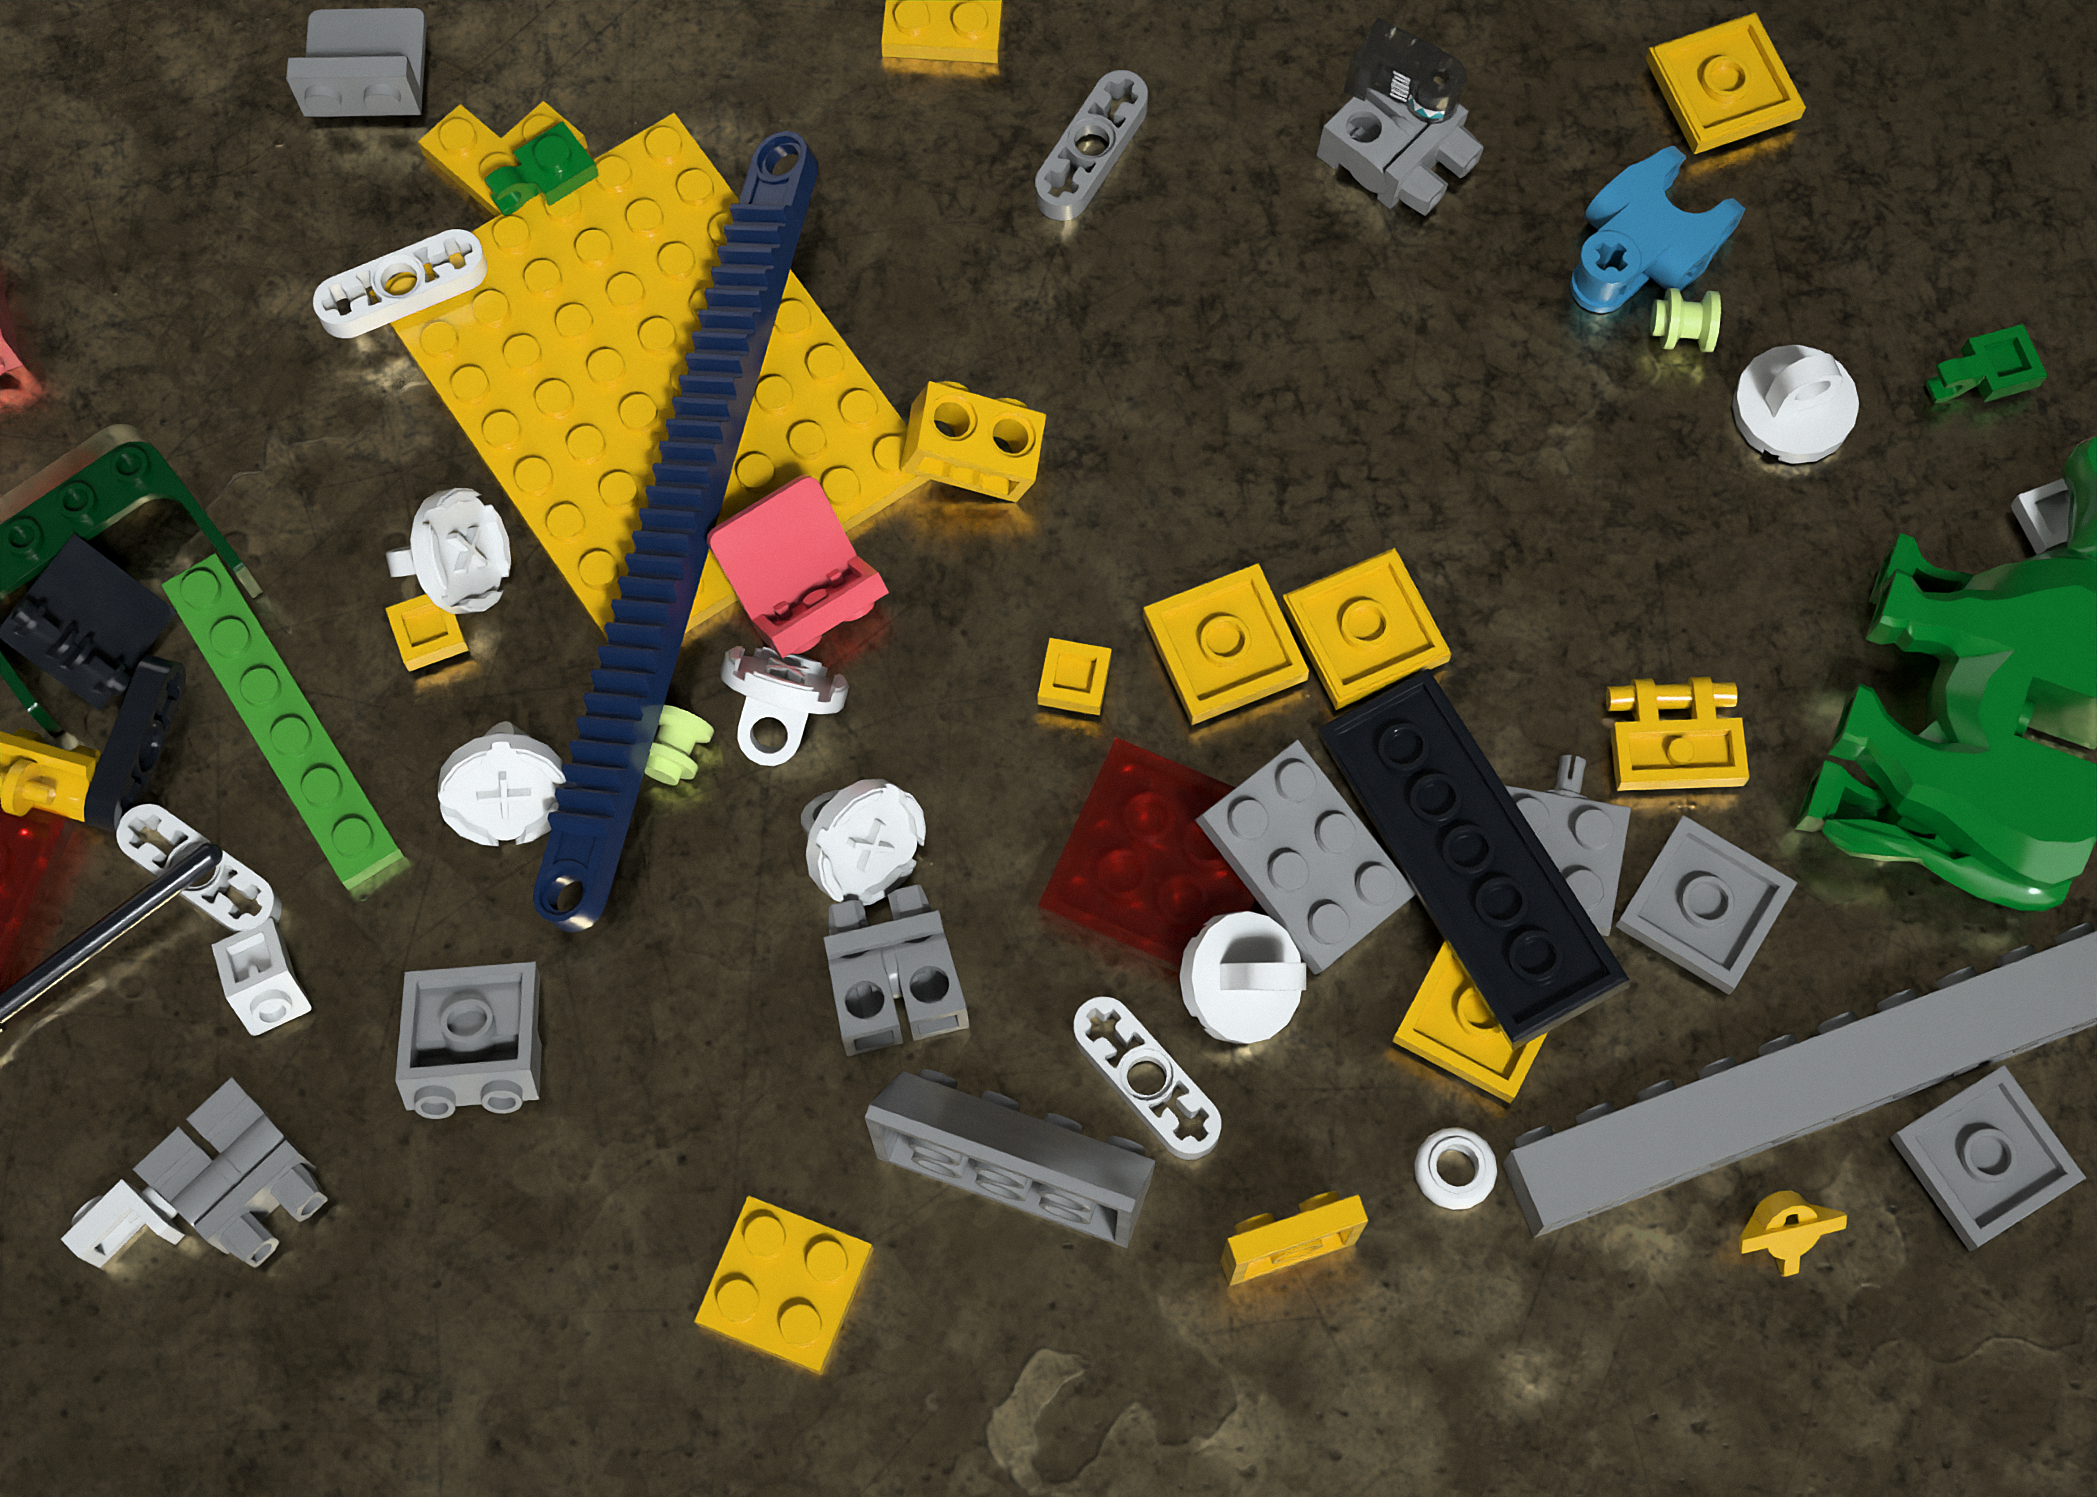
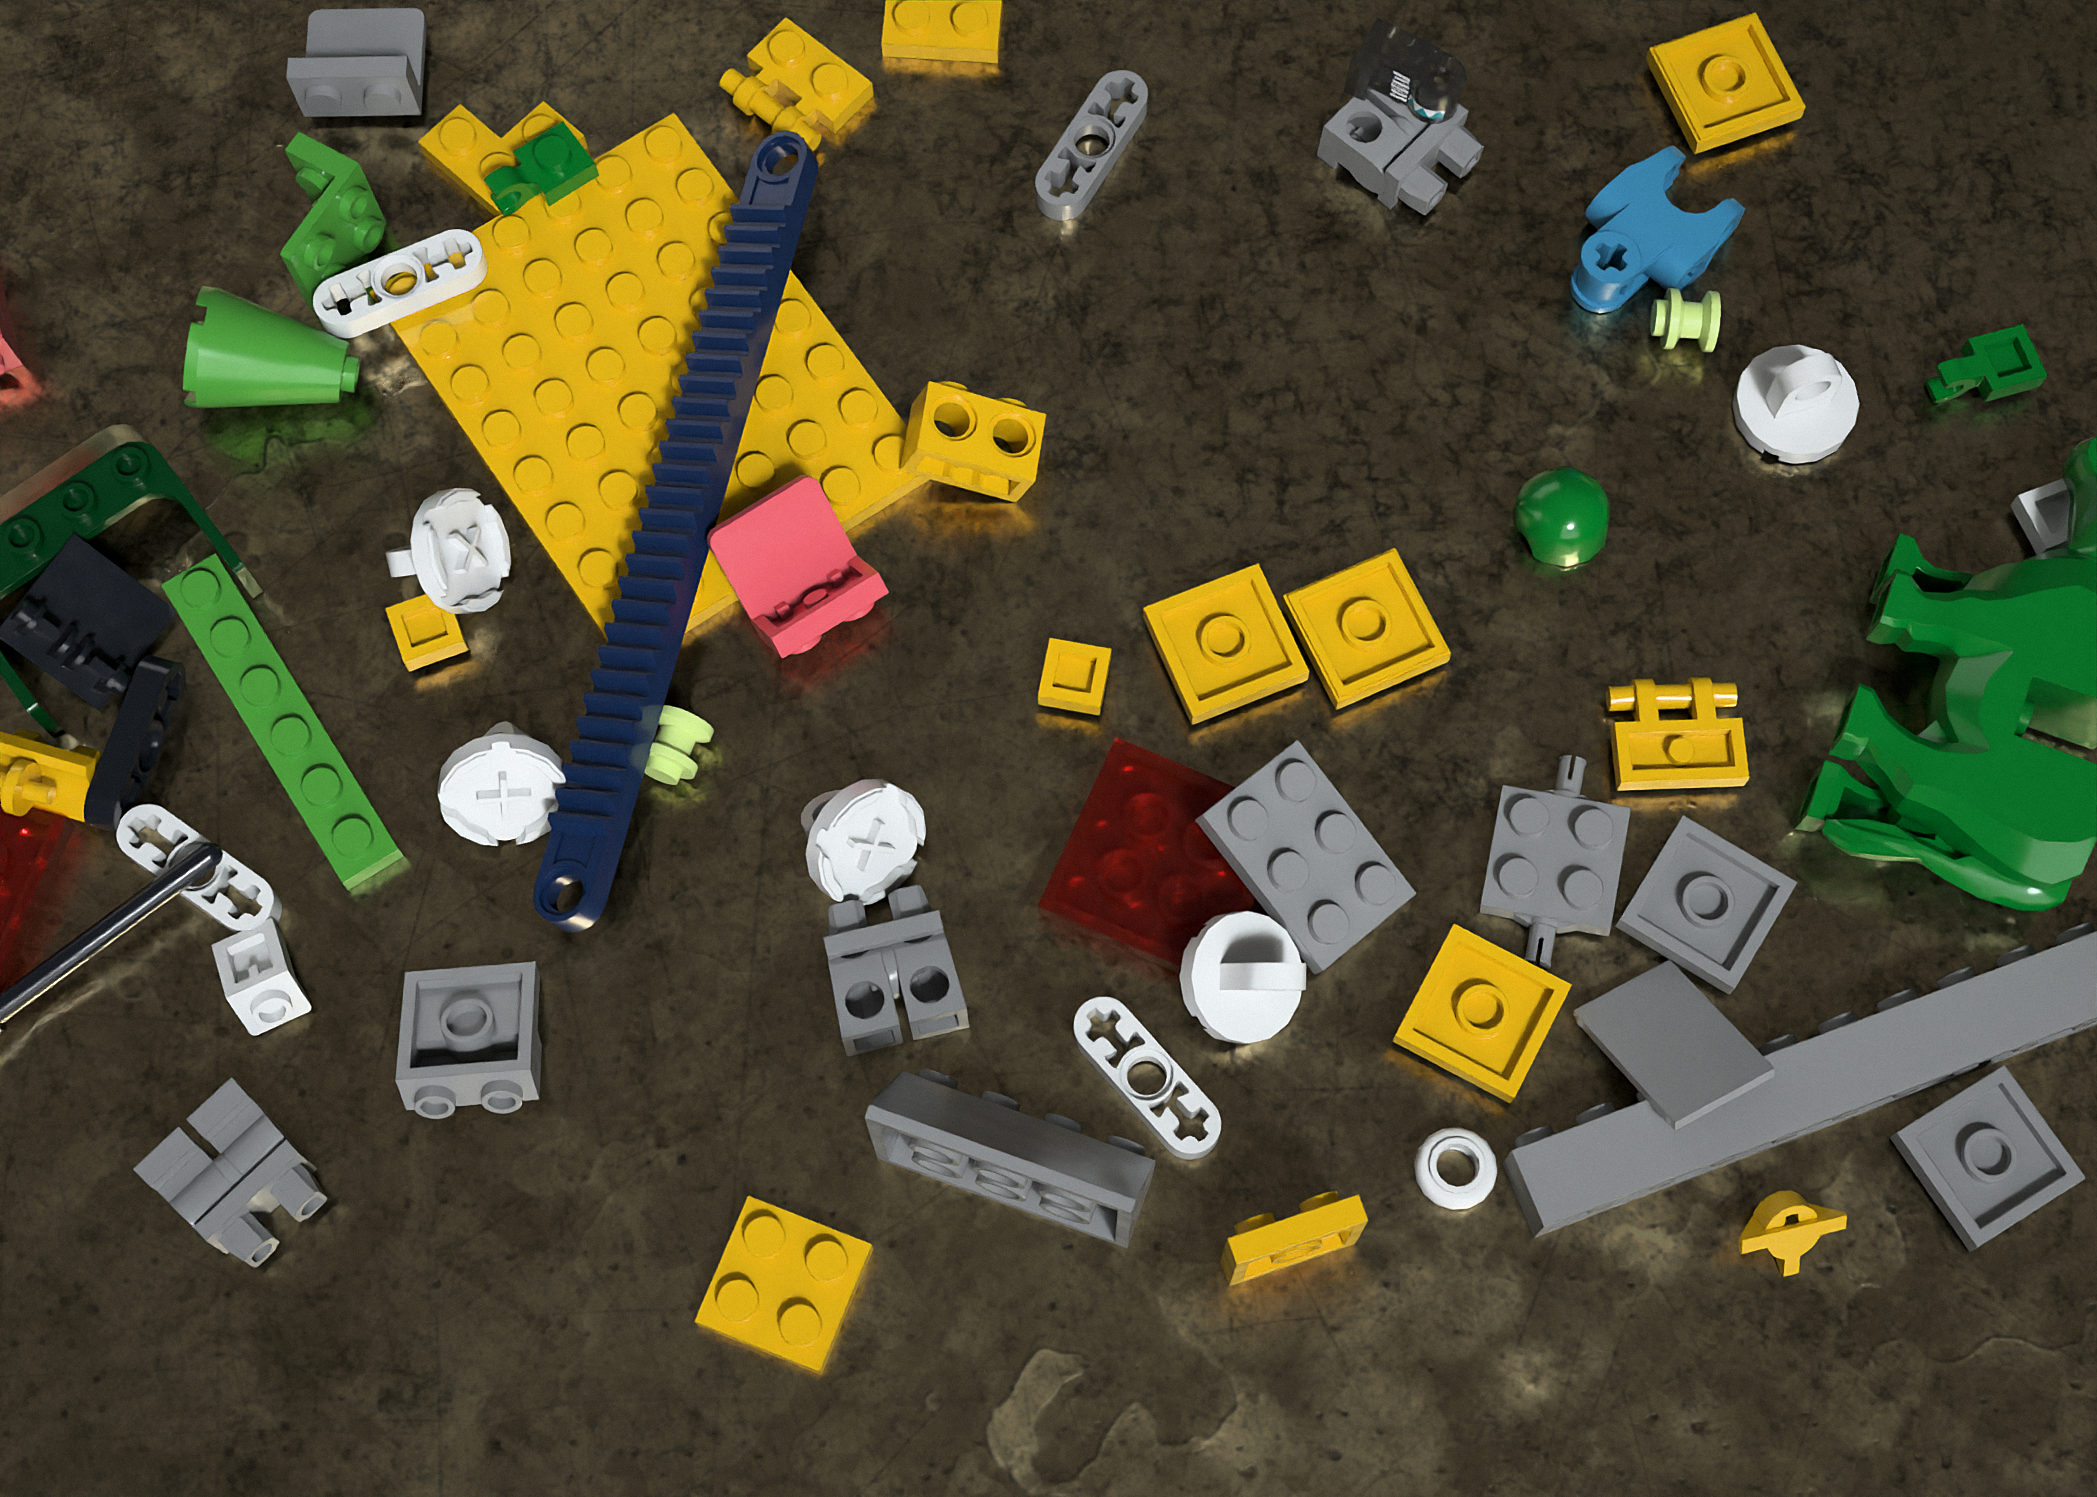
(113, 1219): white bracket -> none
(261, 357): none -> bright green cone
(340, 222): none -> bright green bracket
(780, 690): white tile -> none
(805, 73): none -> yellow plate
(1473, 859): black tile -> none
(1562, 515): none -> green hair
(1673, 1044): none -> light grey piece

